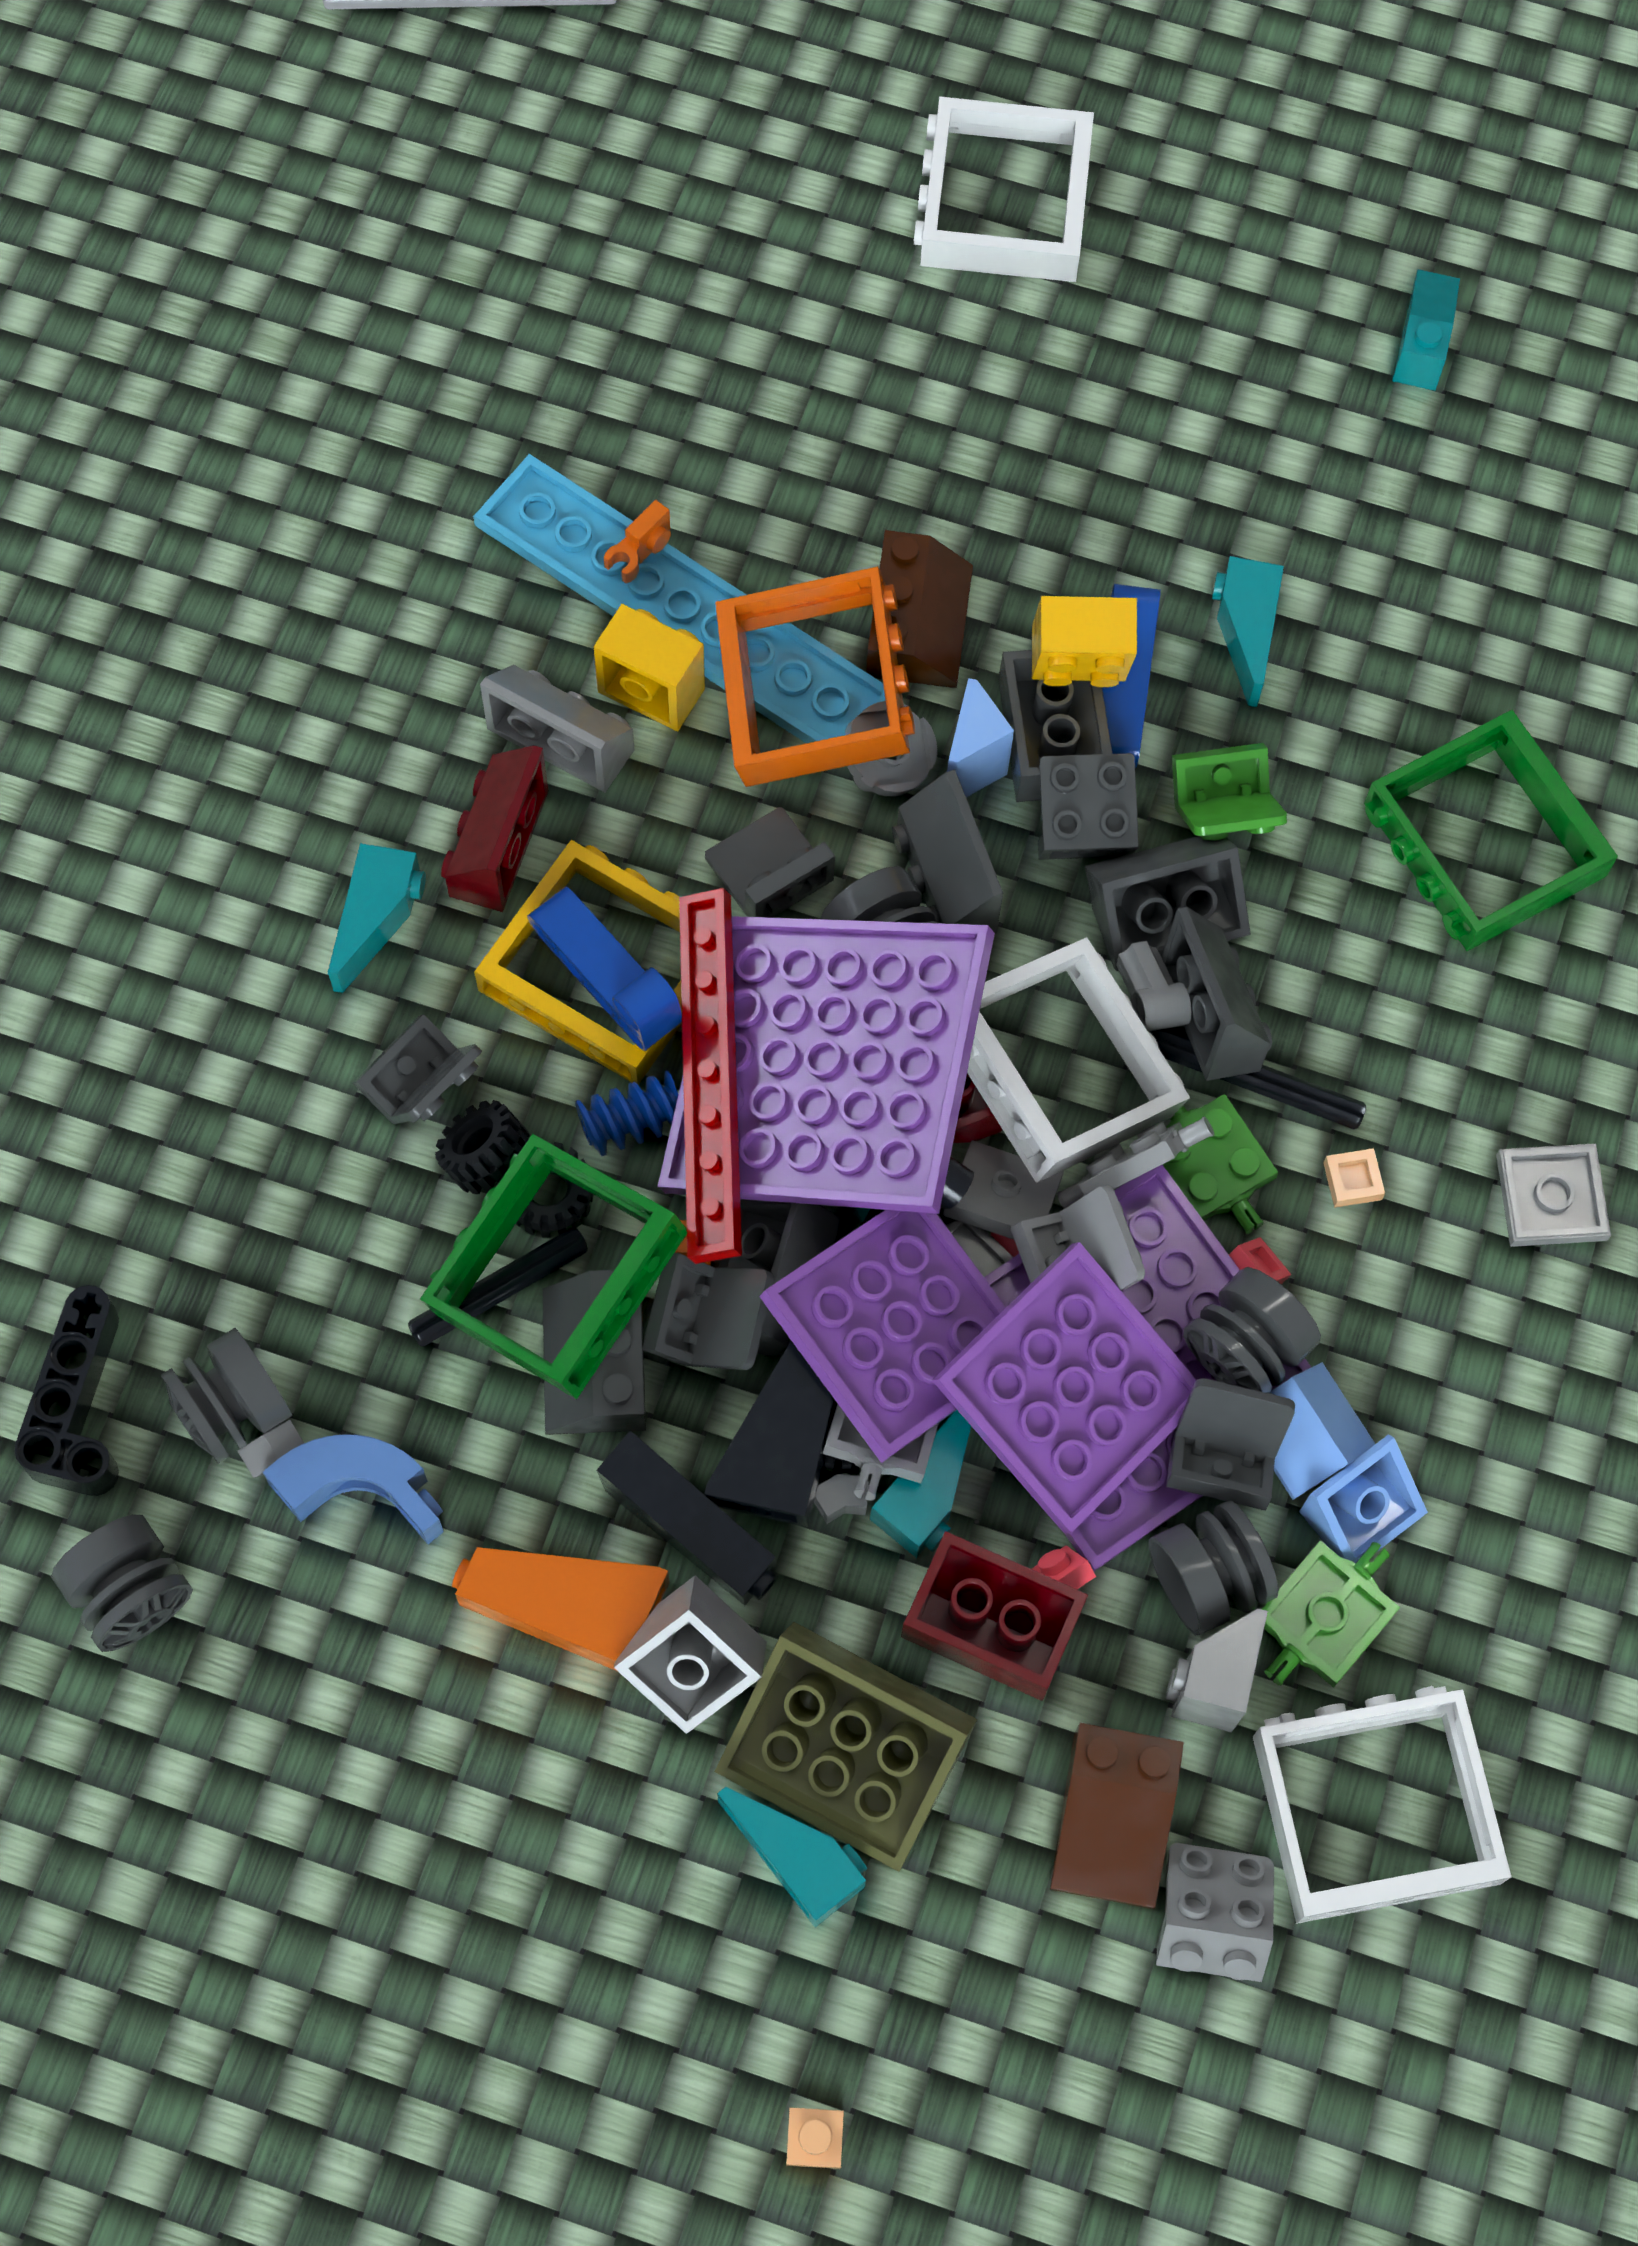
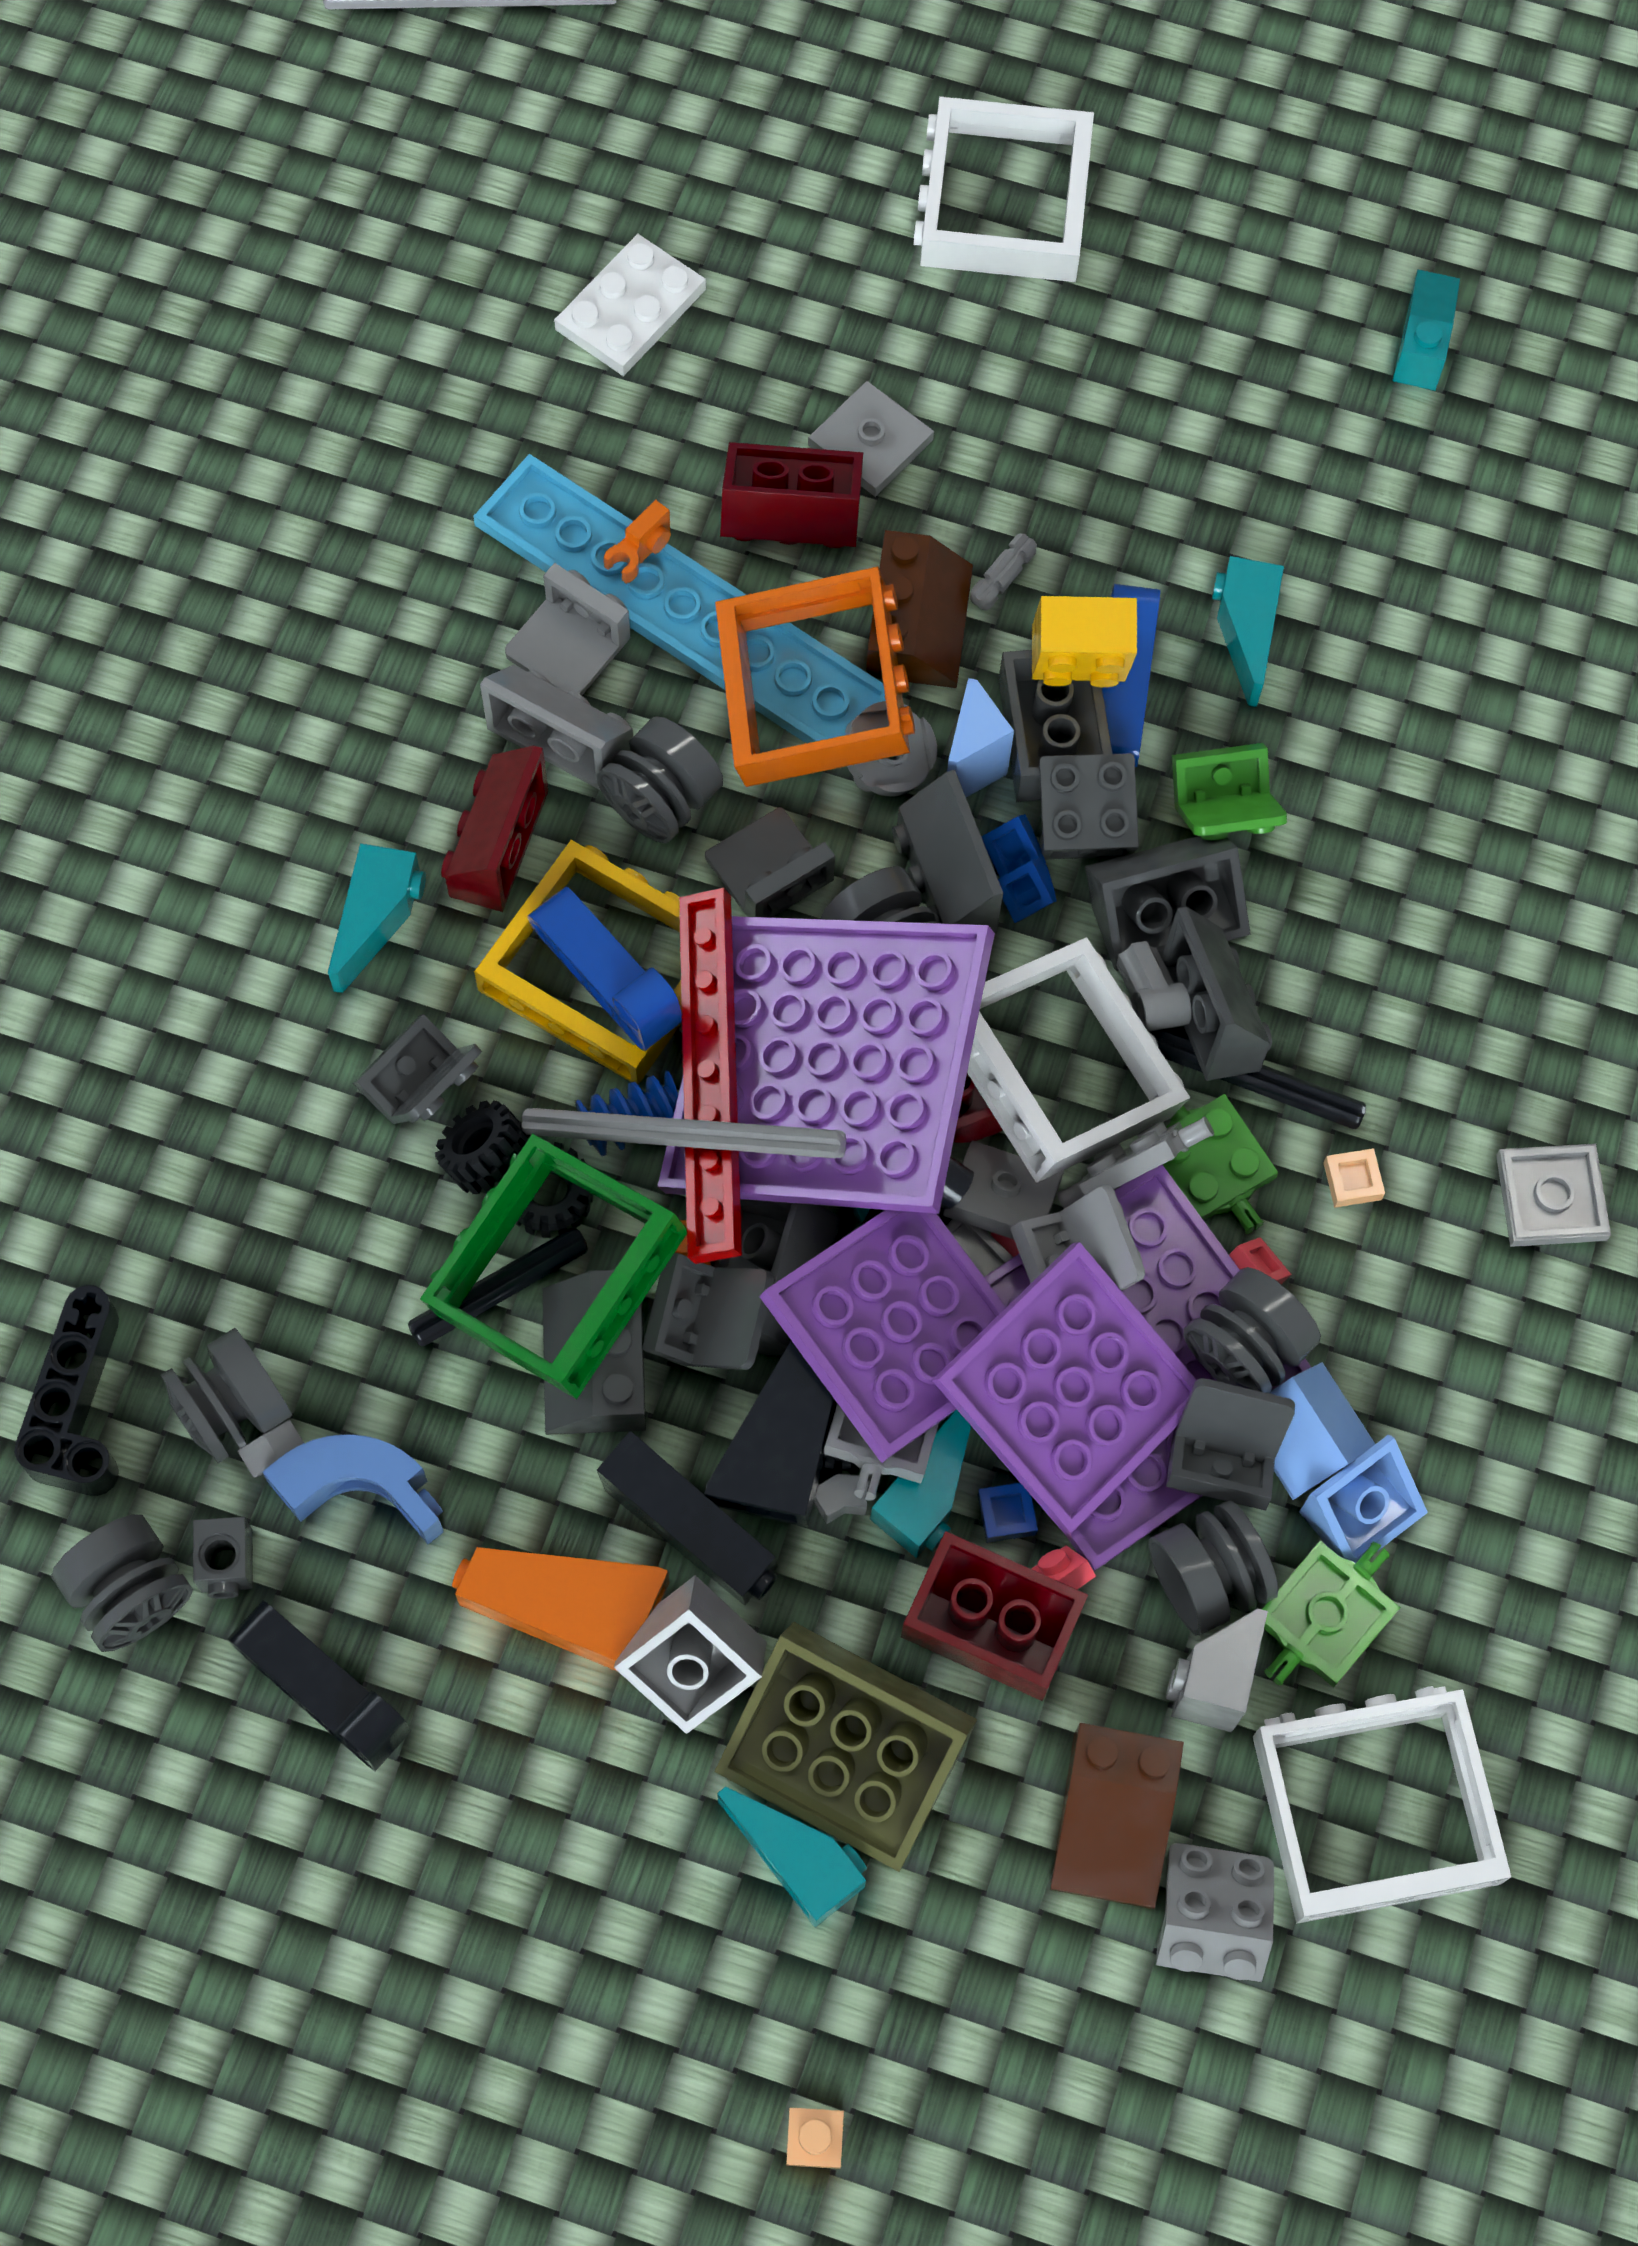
(212, 1537): none -> dark grey brick
(320, 1686): none -> black beam
(571, 632): none -> light grey bracket
(630, 304): none -> white plate
(650, 666): yellow brick -> none
(660, 779): none -> dark grey wheel
(685, 1133): none -> light grey axle
(791, 495): none -> dark red slope
(880, 430): none -> light grey plate
(1003, 571): none -> light grey axle
(1007, 1512): none -> blue plate
(1021, 868): none -> blue slope
(1544, 789): green window -> none

